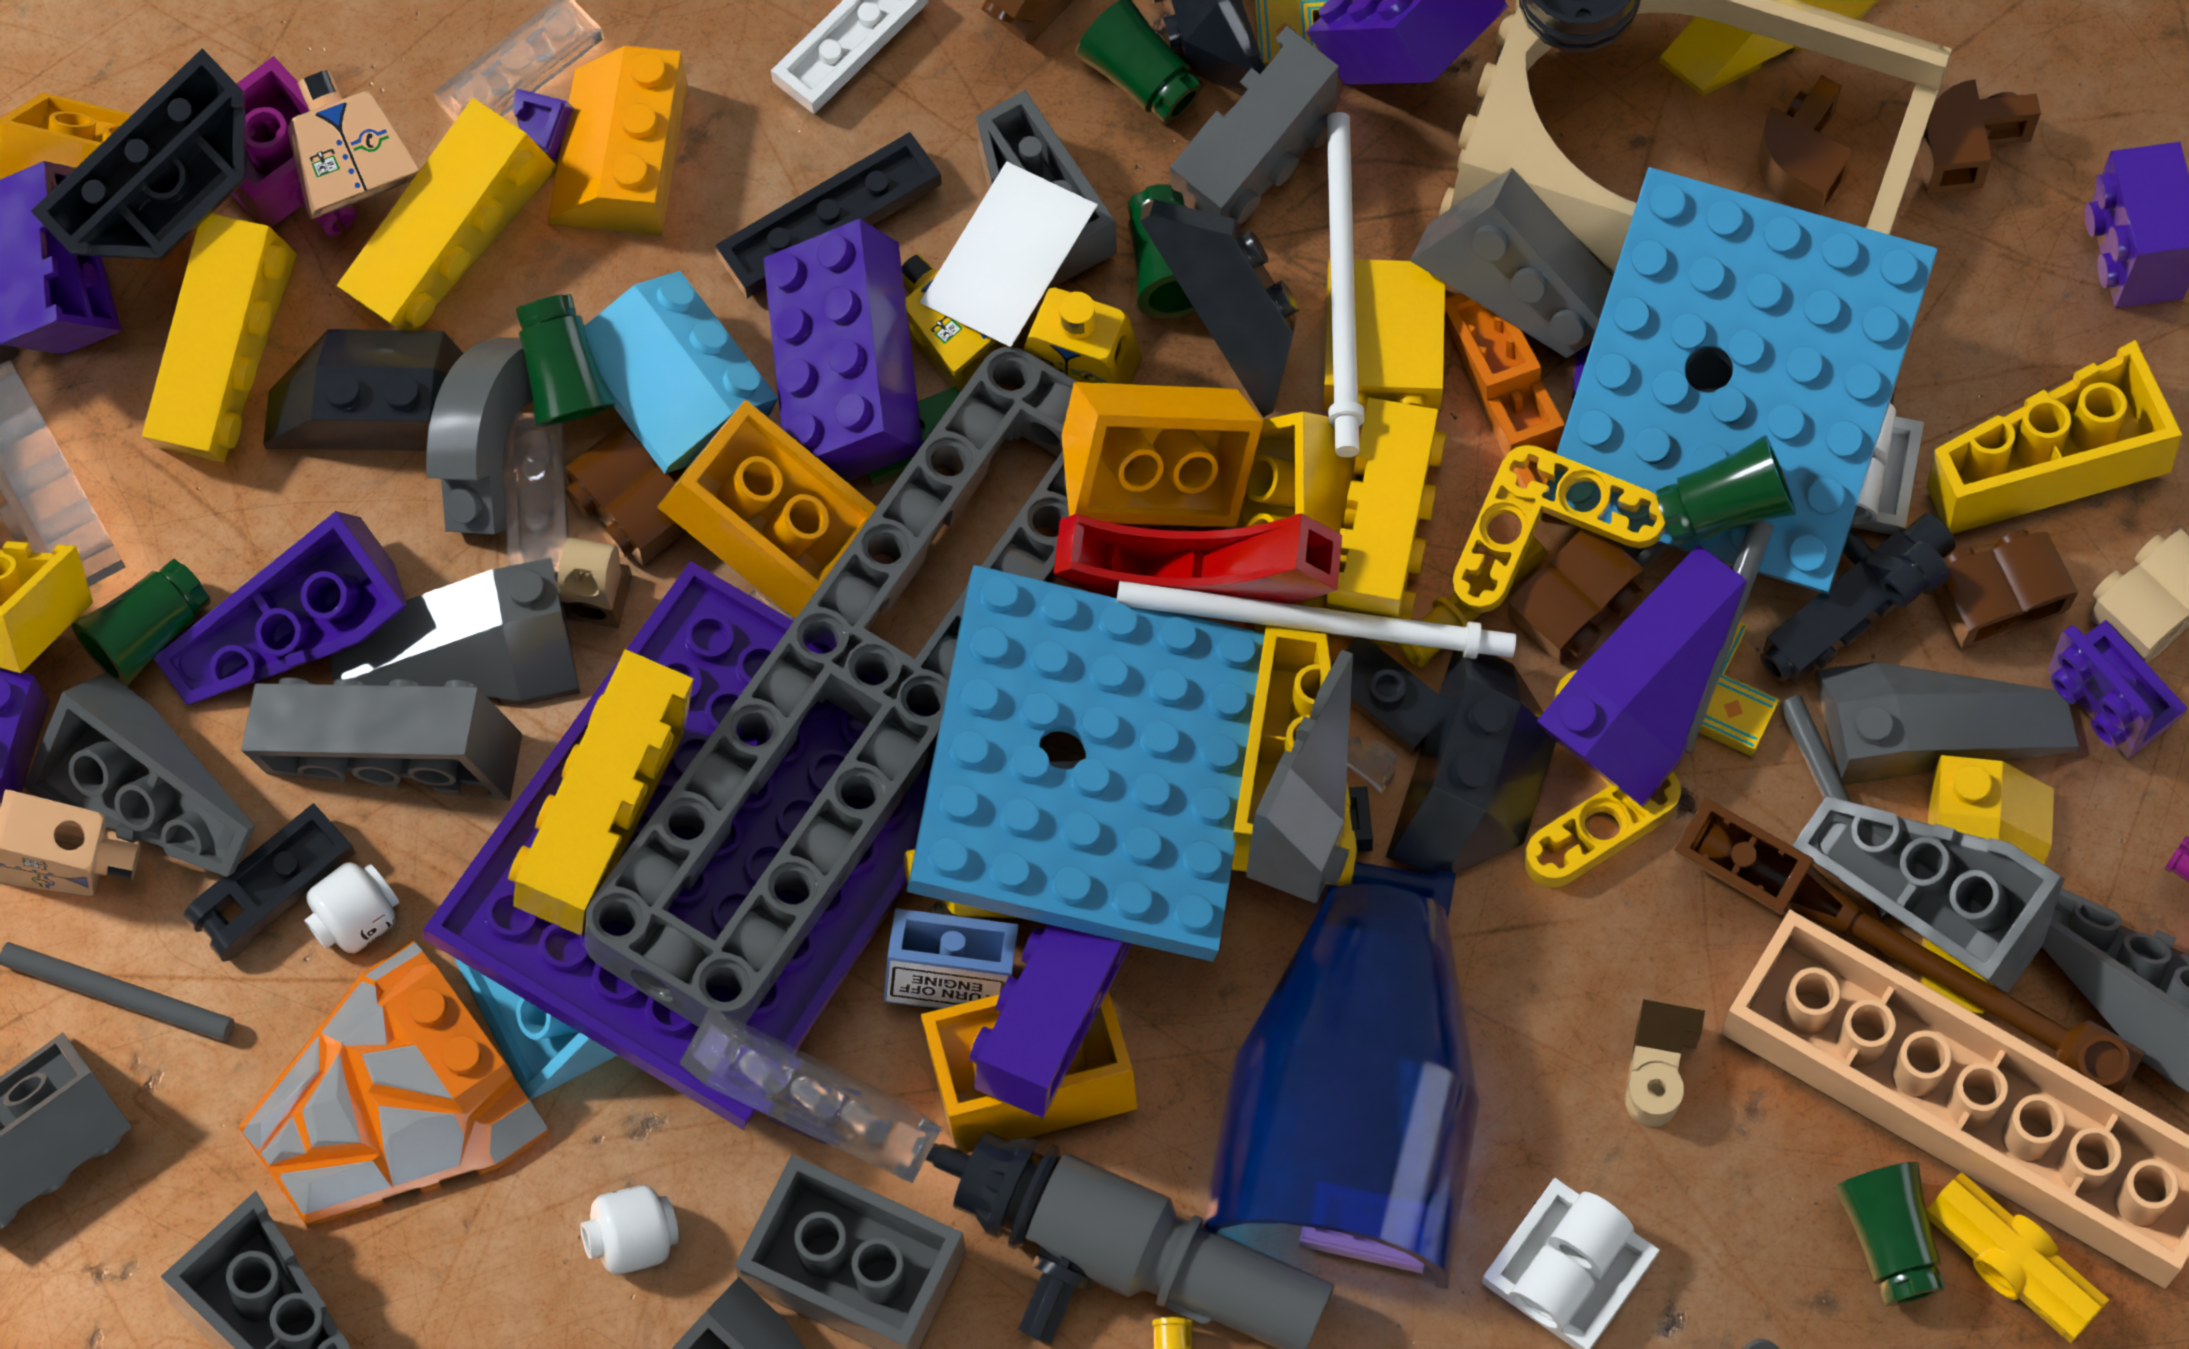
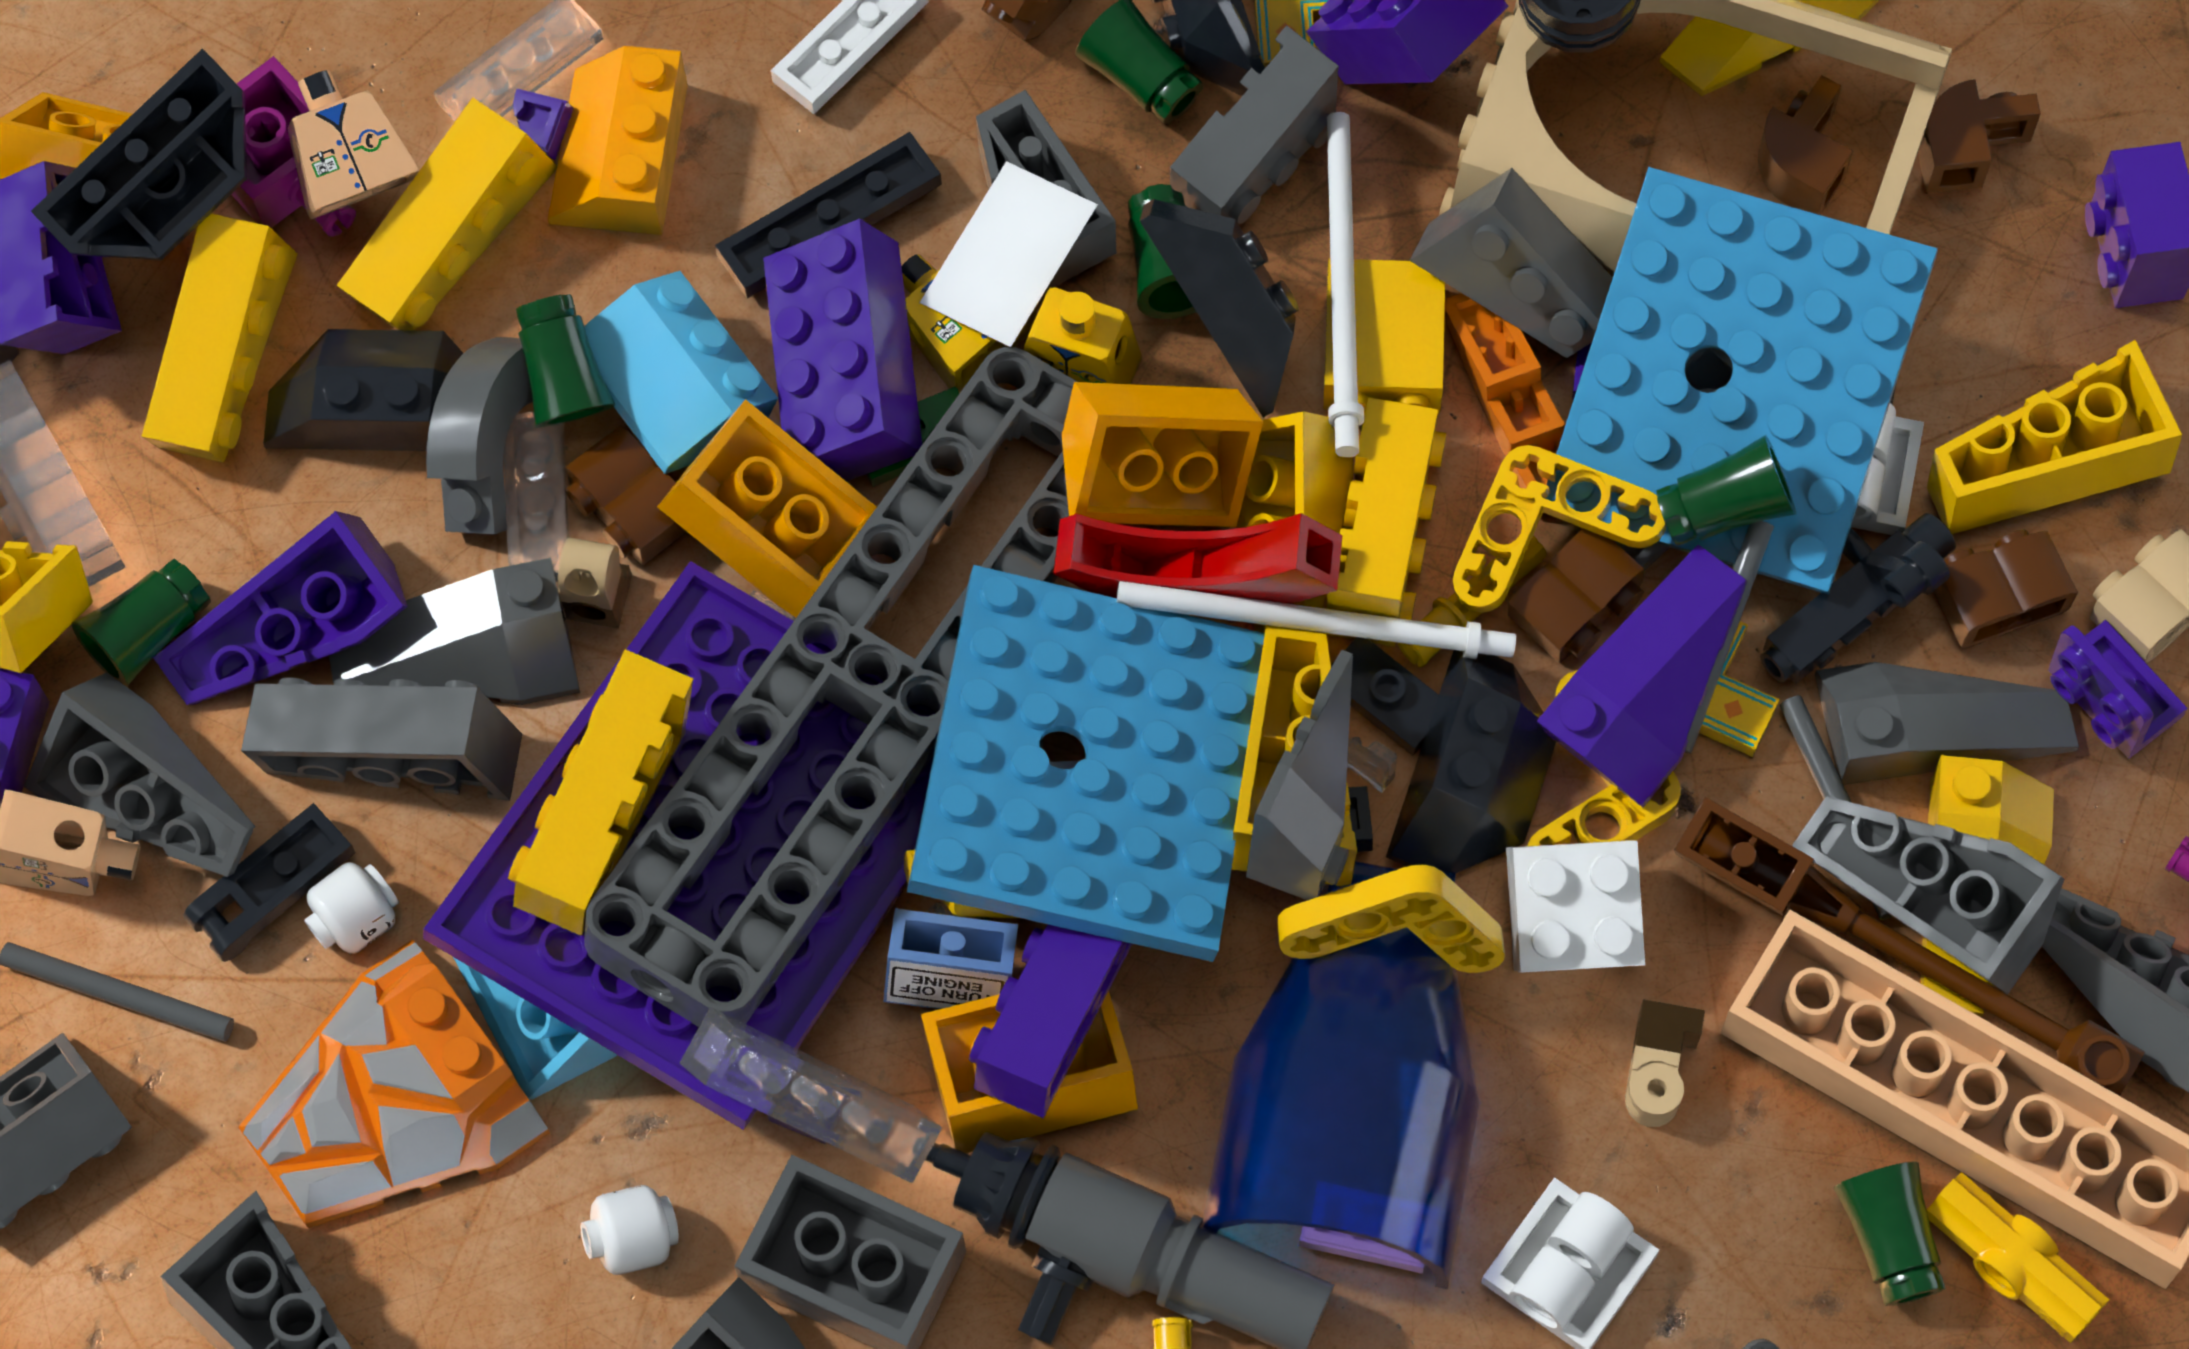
(1404, 898): none -> yellow beam
(1575, 906): none -> white brick

